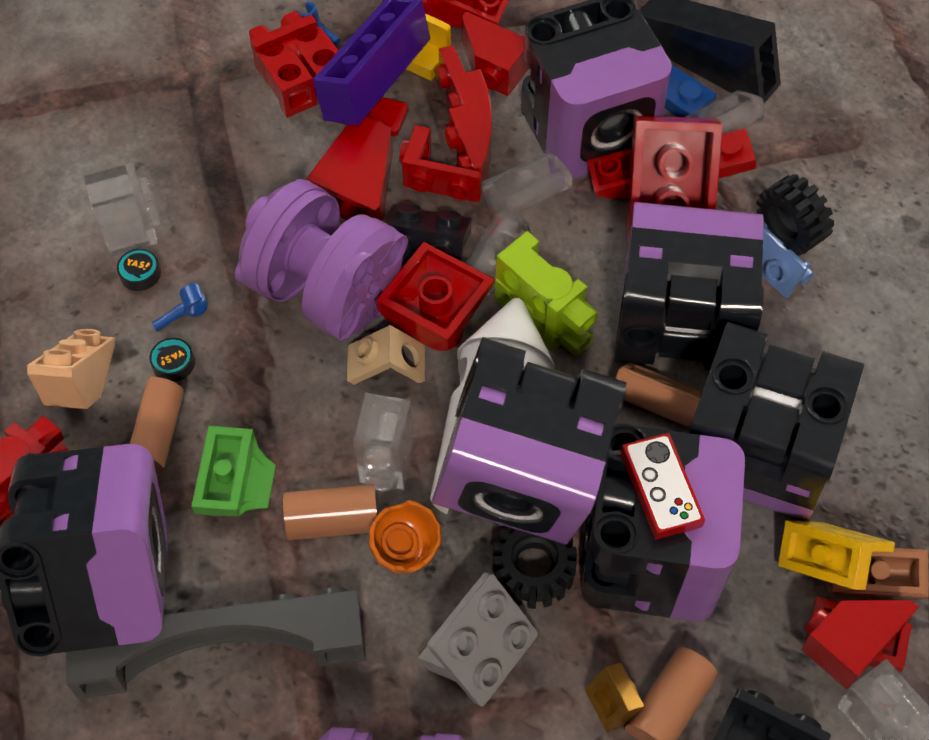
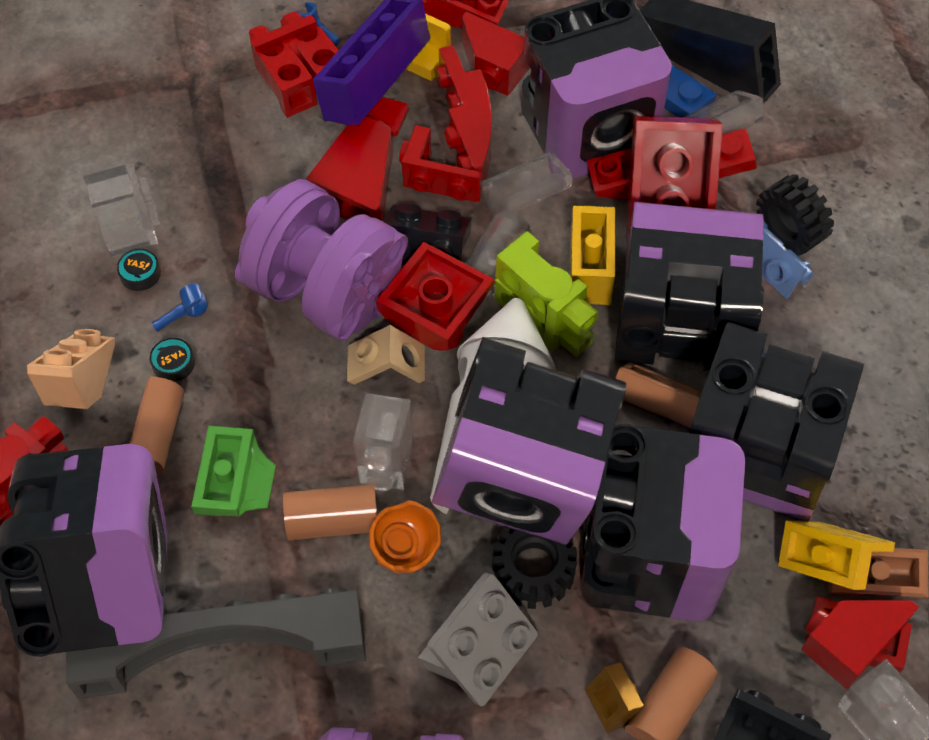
(593, 251): none -> yellow brick
(662, 486): tile -> none

